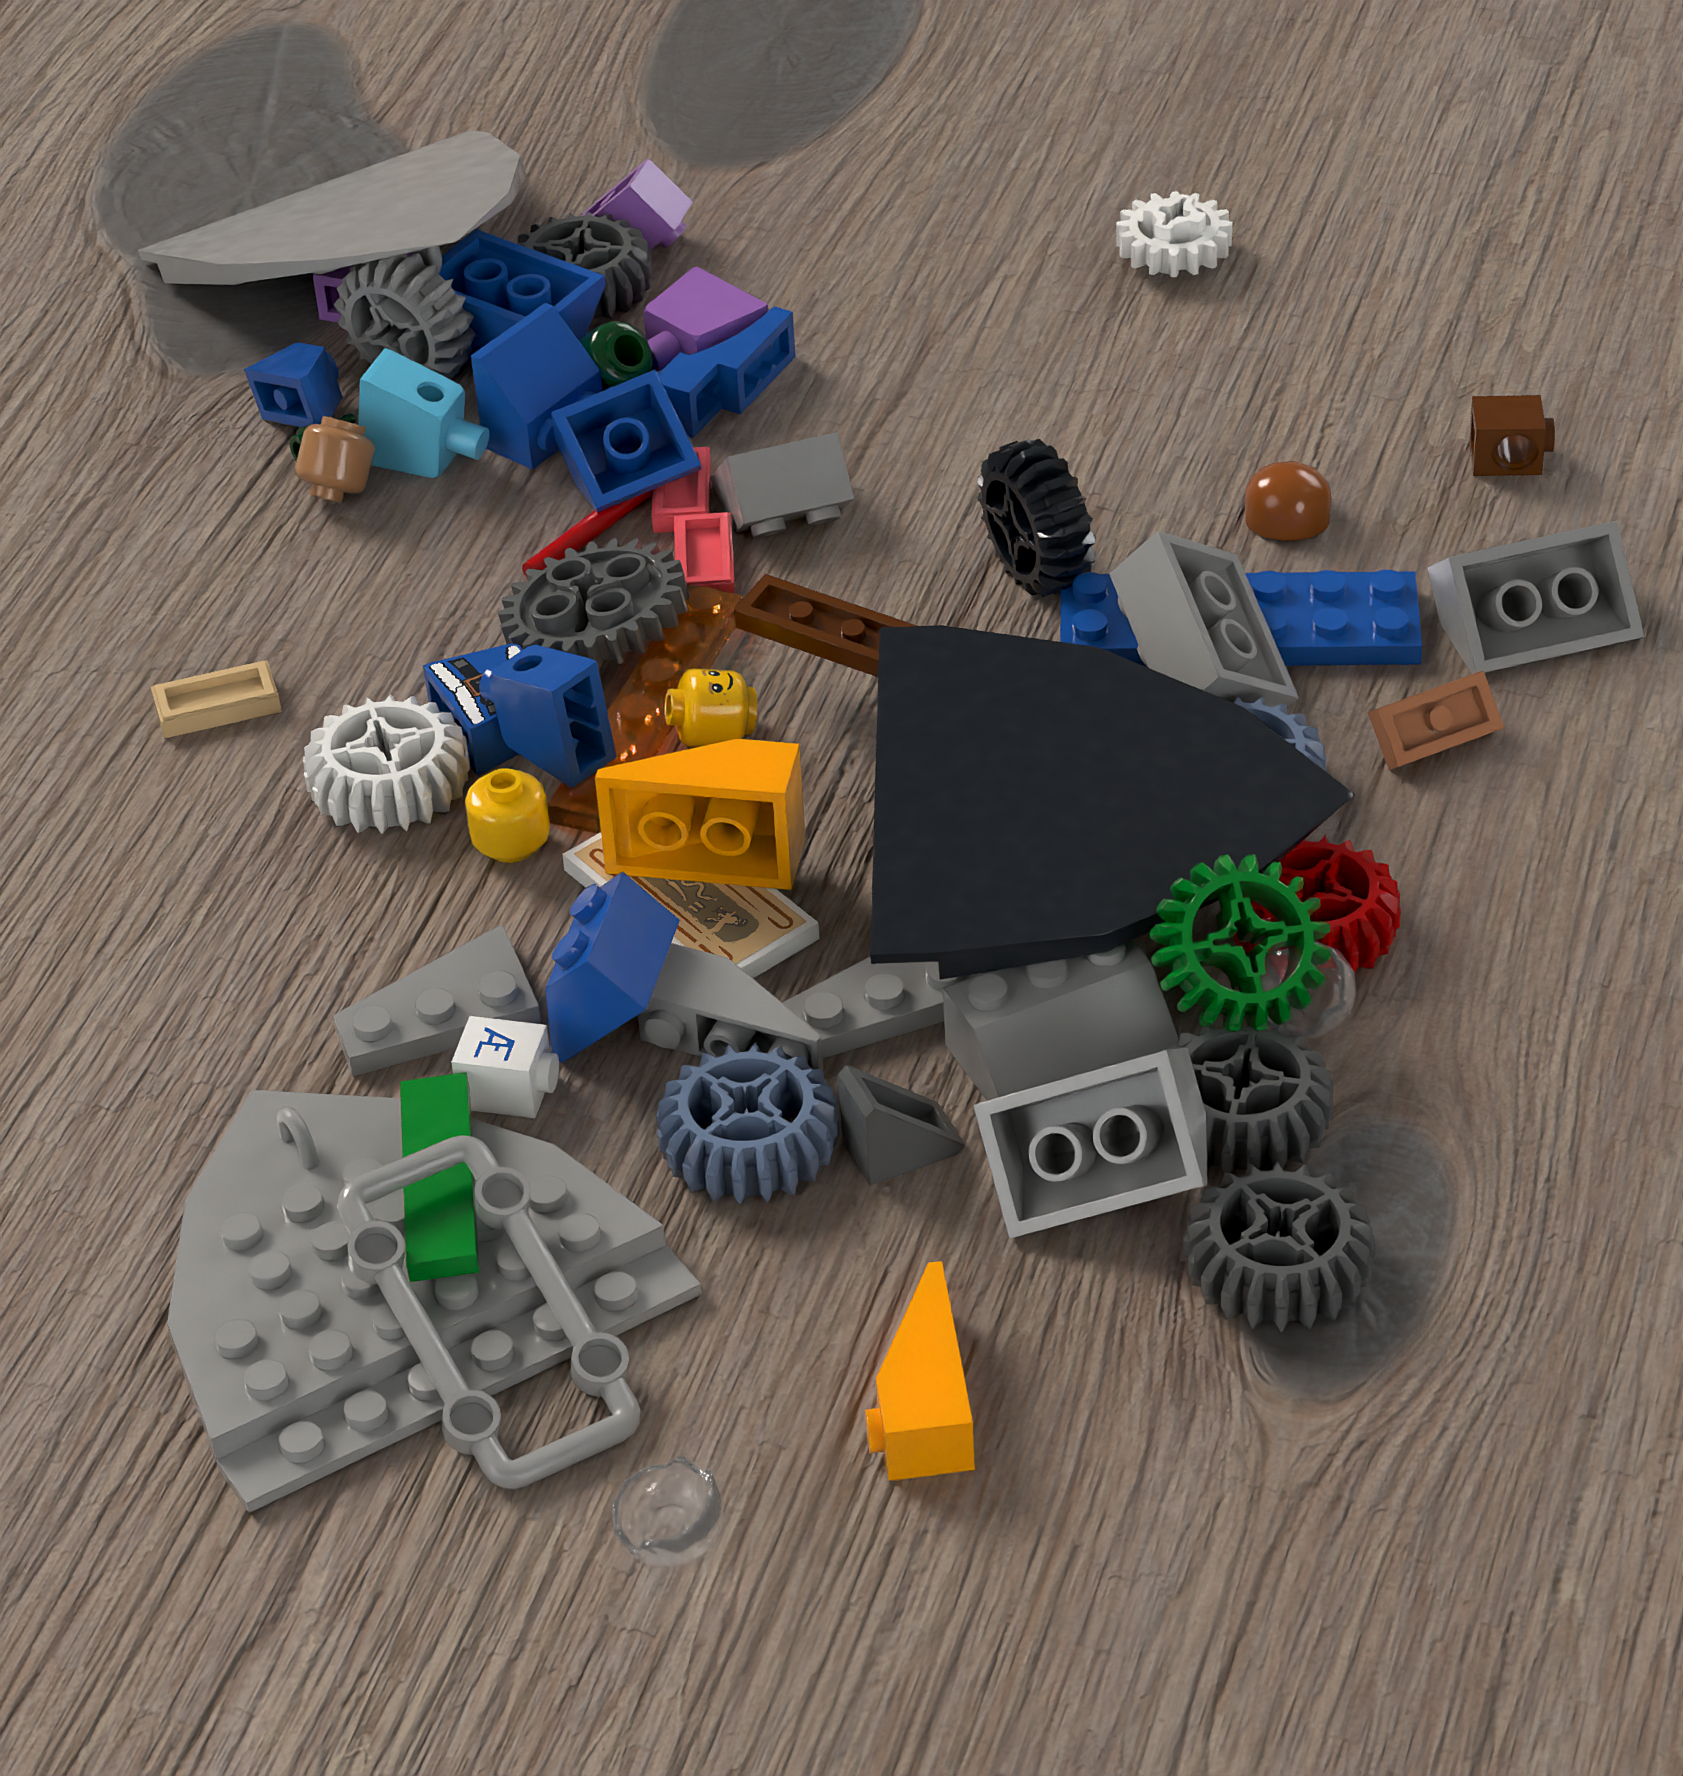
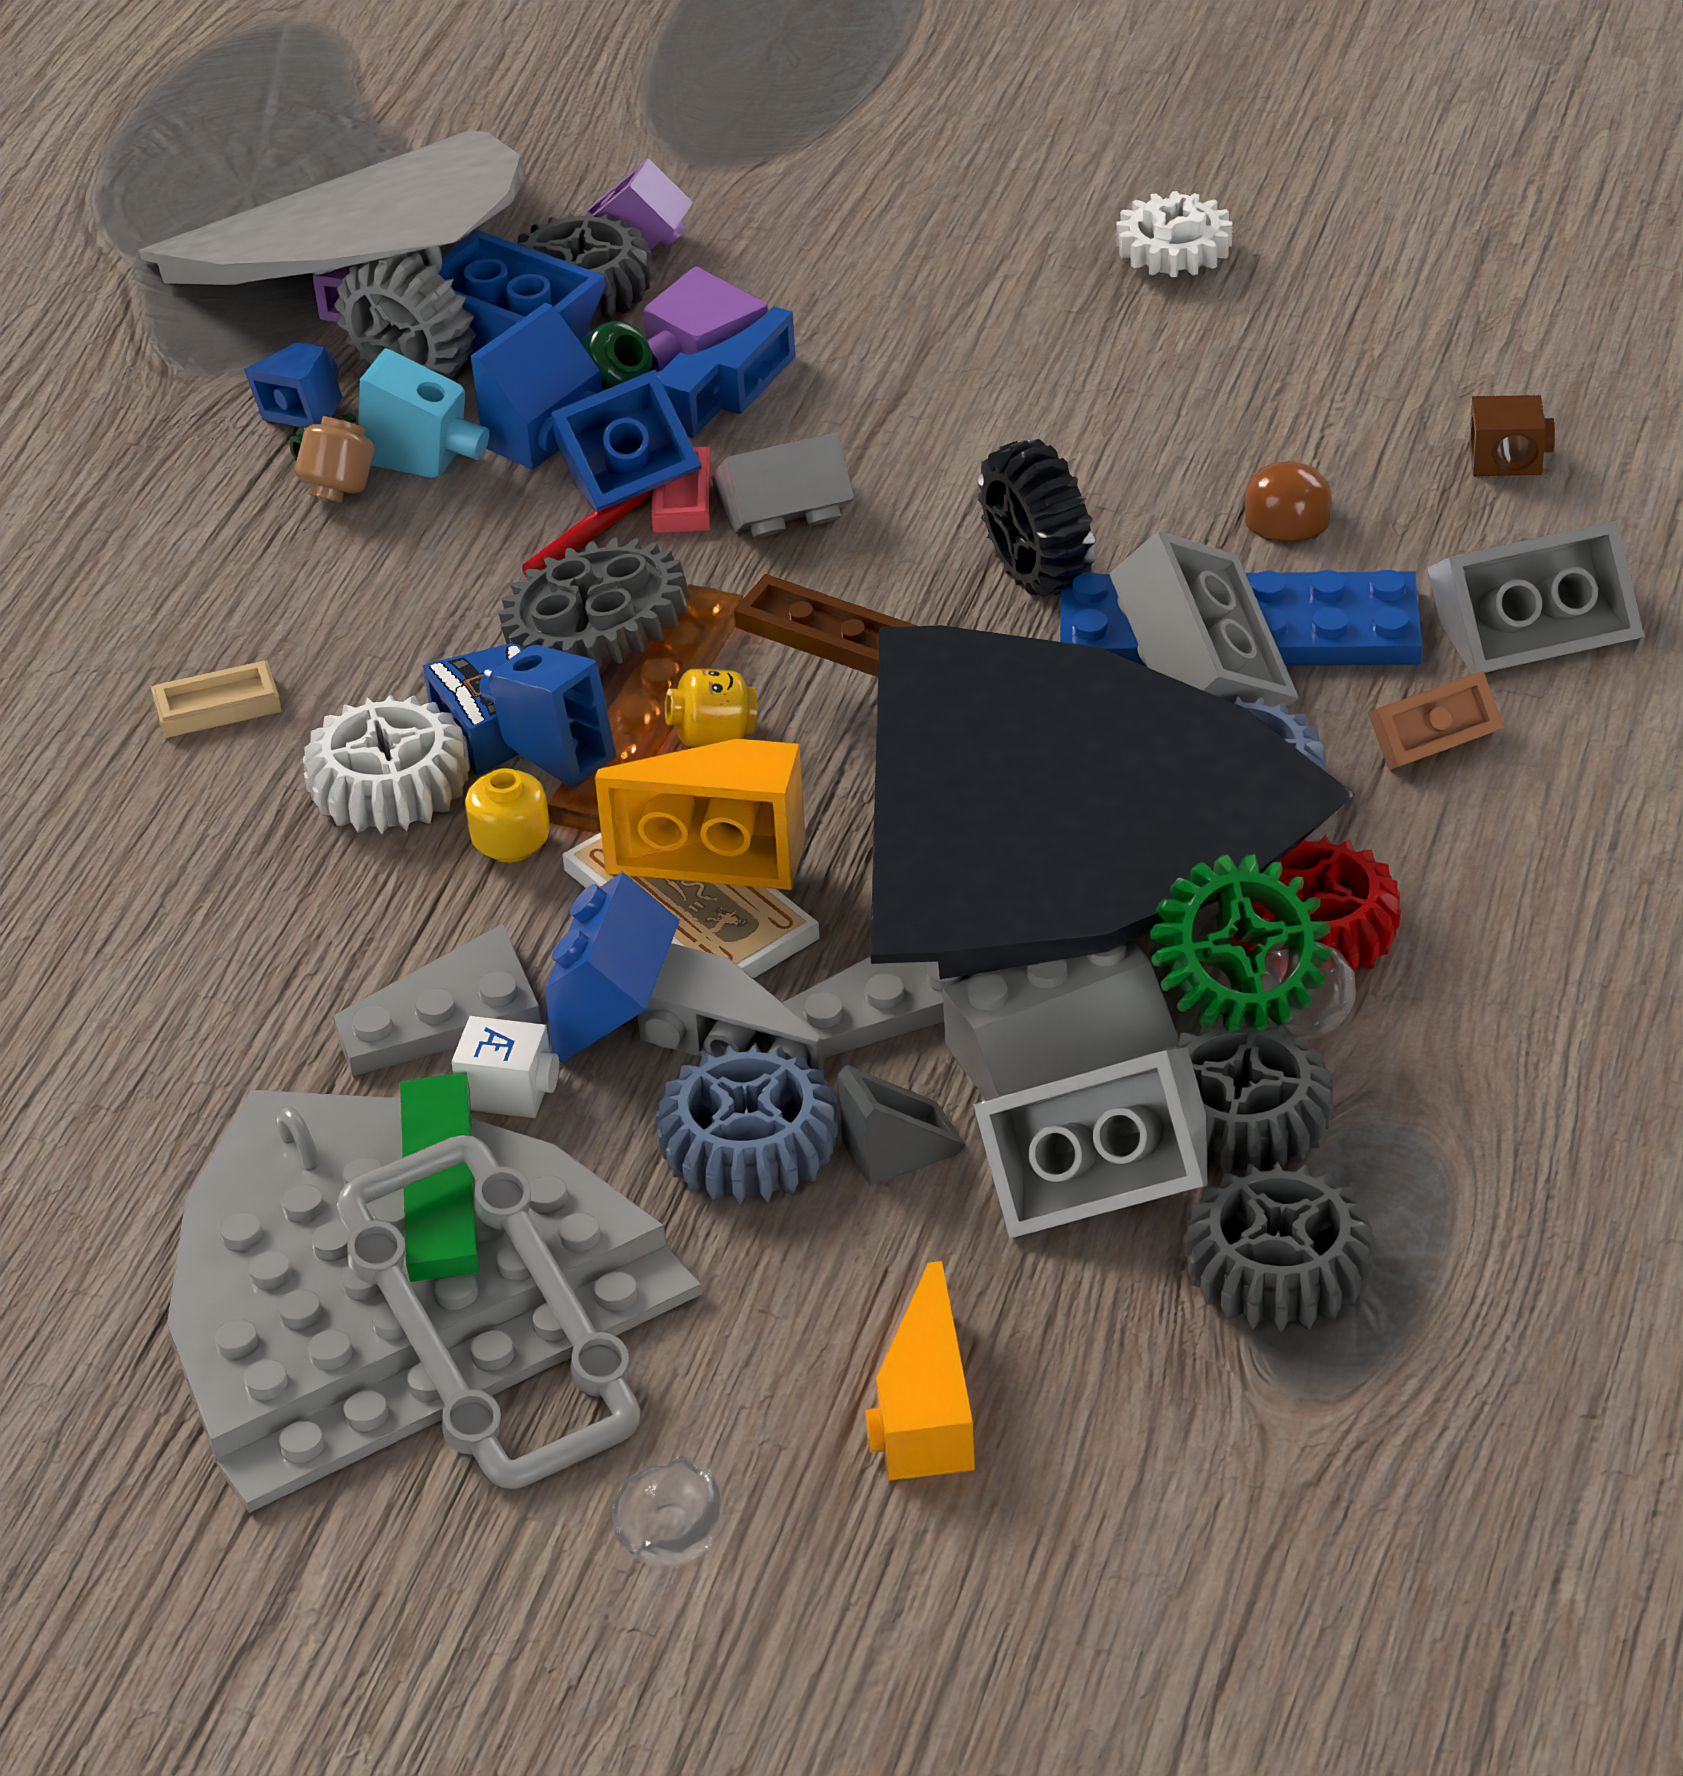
(706, 549): coral tile -> none

